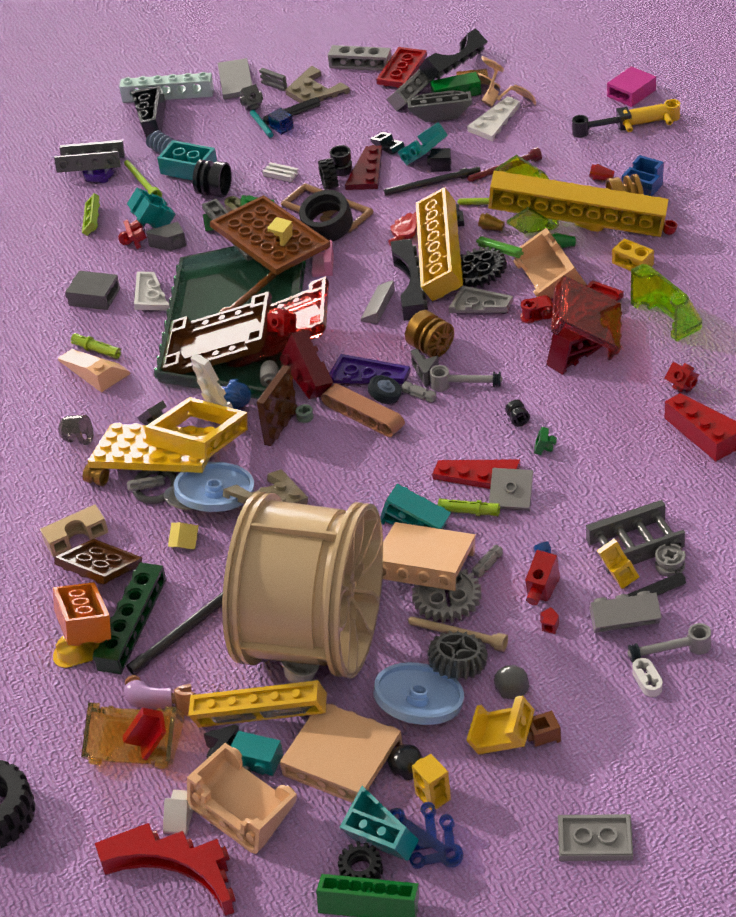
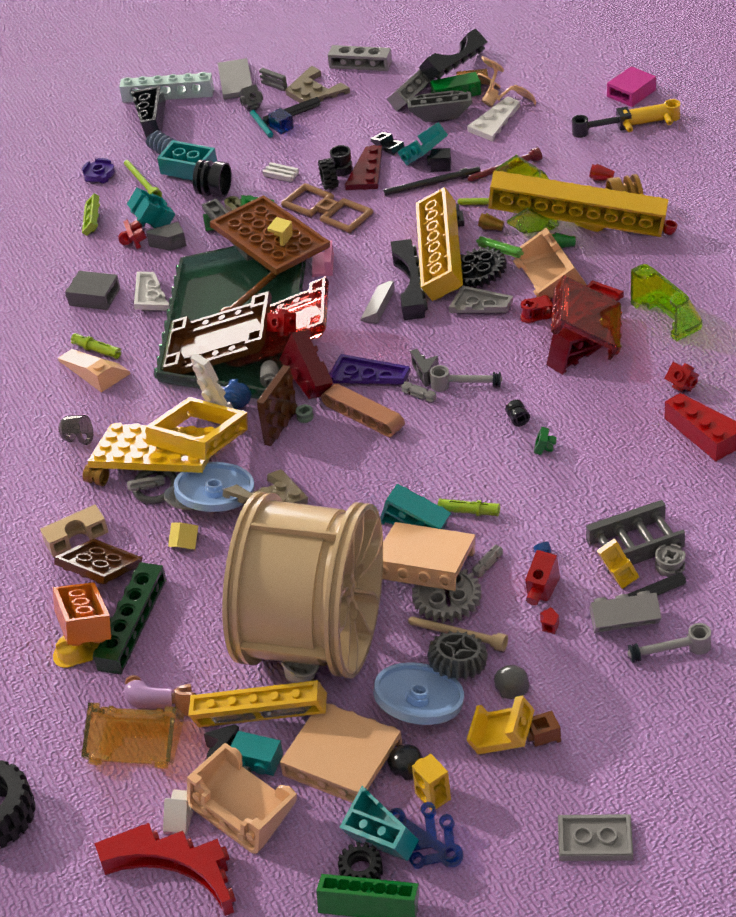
(89, 156): dark grey fence -> none
(144, 659): black piece -> none
(146, 731): red panel -> none
(152, 413): black slope -> none
(325, 201): black tyre -> none
(384, 389): black wheel -> none
(401, 66): red plate -> none
(404, 227): animal -> none
(429, 333): pearl gold wheel -> none
(471, 472): red wing -> none
(511, 488): light grey plate -> none
(631, 254): yellow brick -> none
(650, 173): blue plate -> none
(650, 675): white beam -> none

